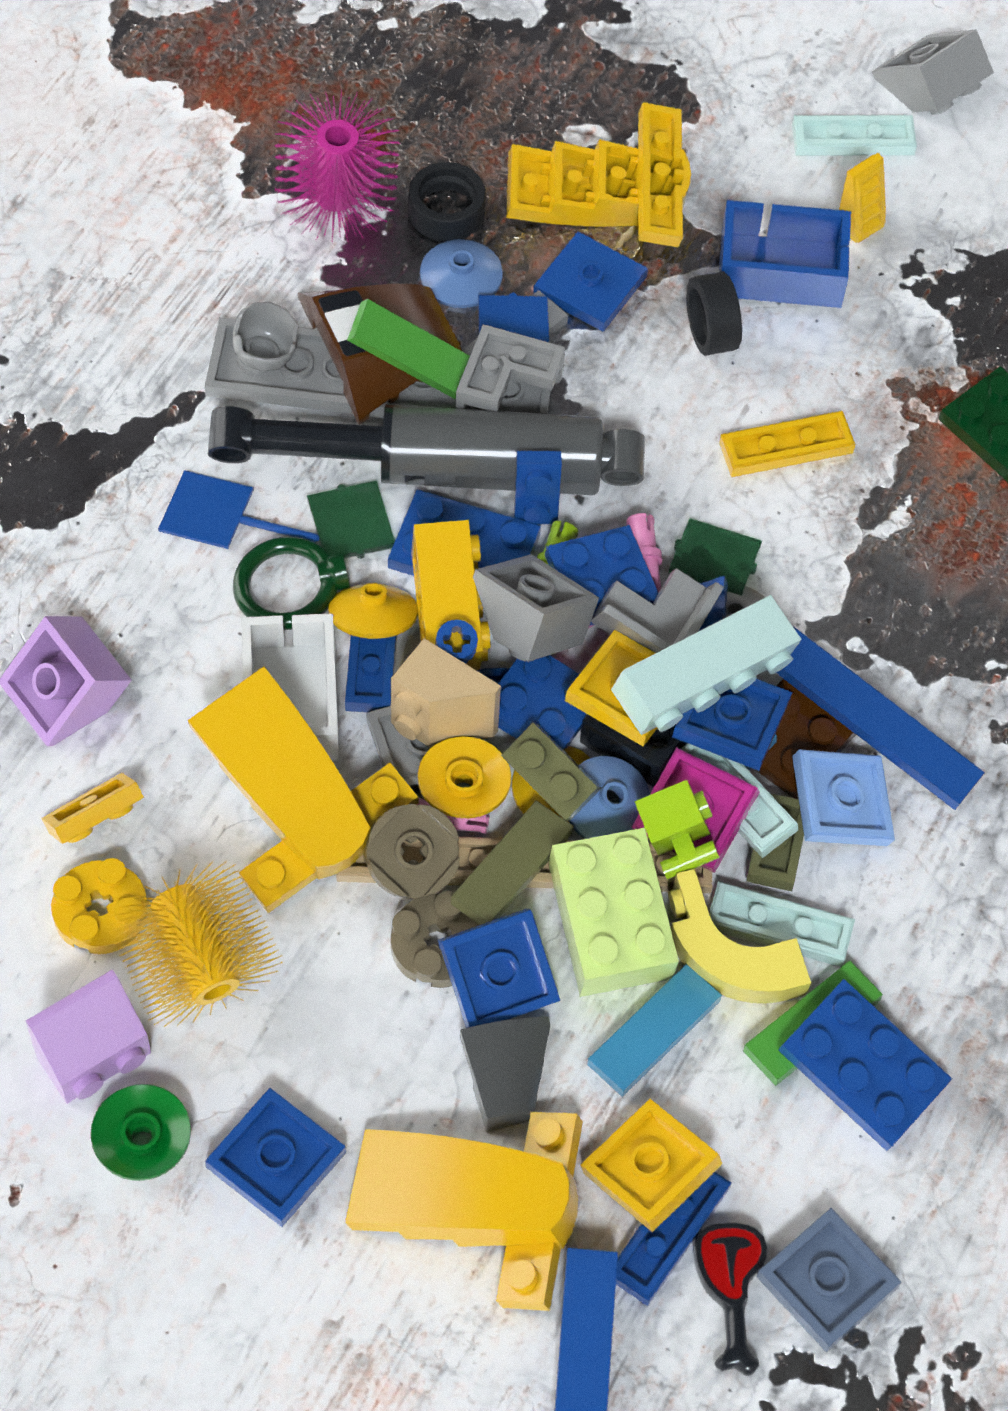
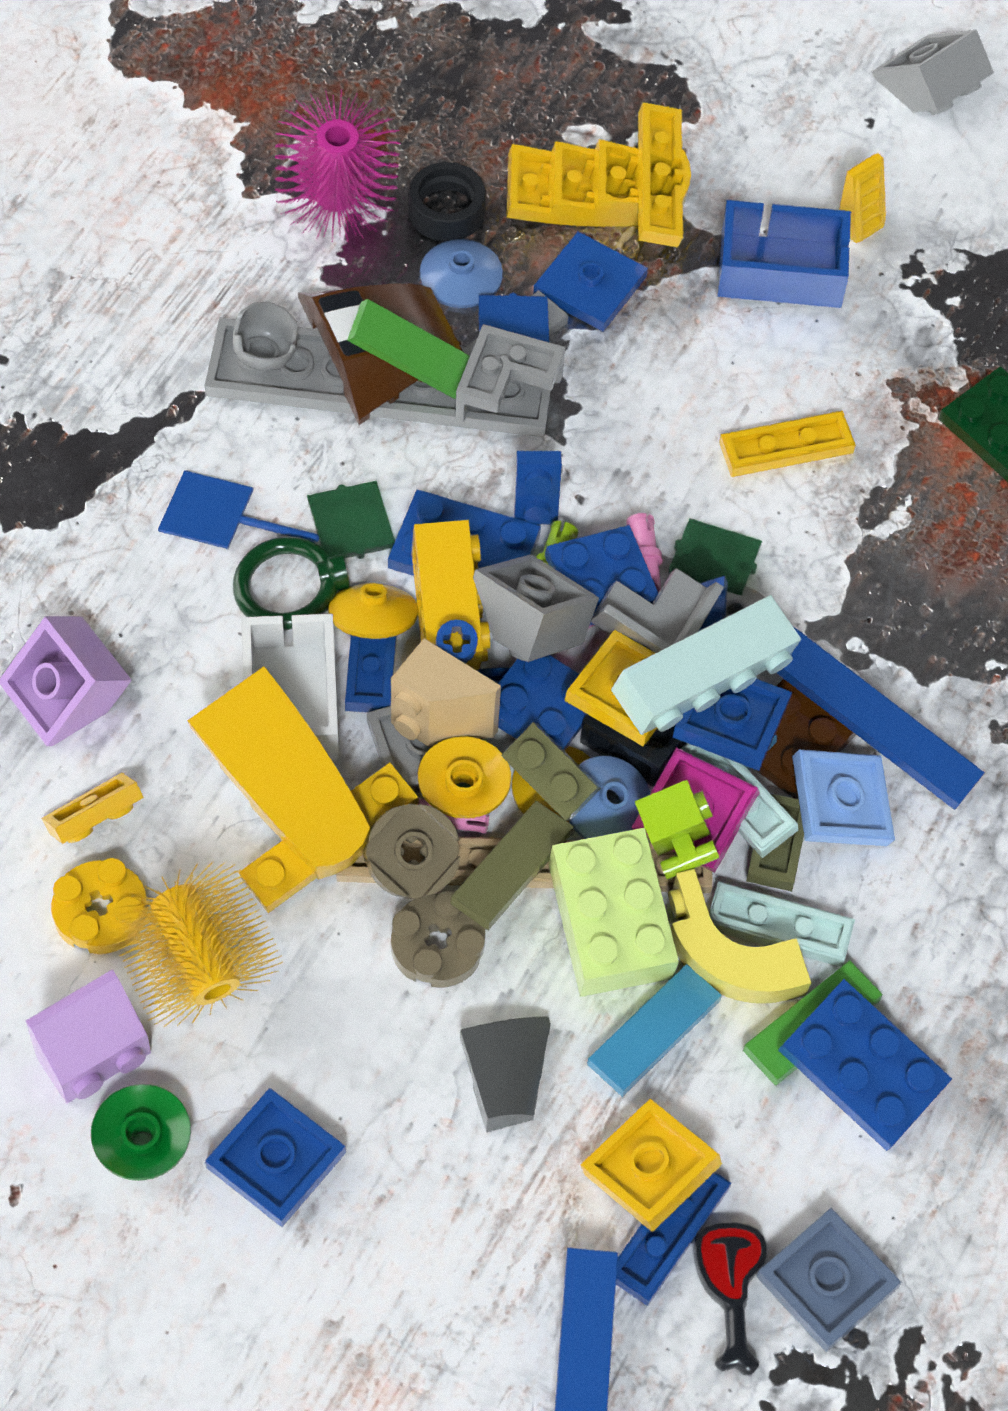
(443, 445): dark grey piece -> none
(477, 1197): yellow slope -> none
(499, 969): blue plate -> none
(714, 313): black tyre -> none
(853, 135): light aqua tile -> none

